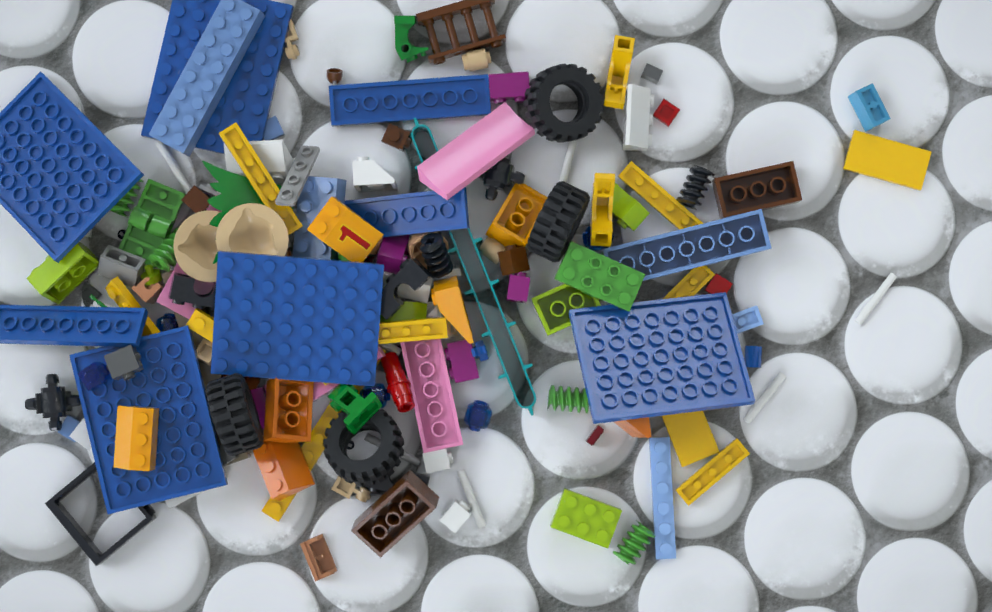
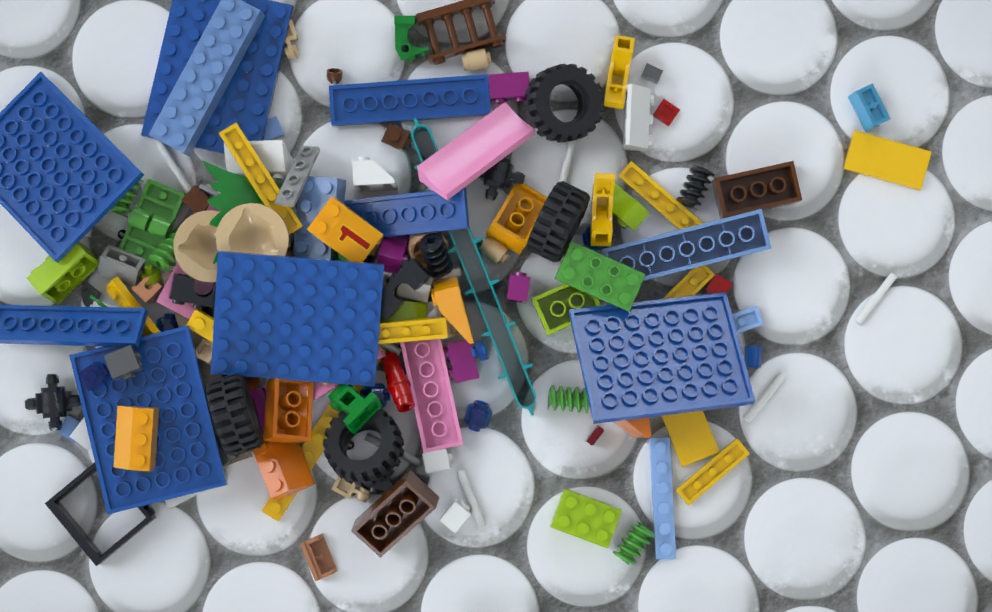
(513, 260): reddish brown brick -> none

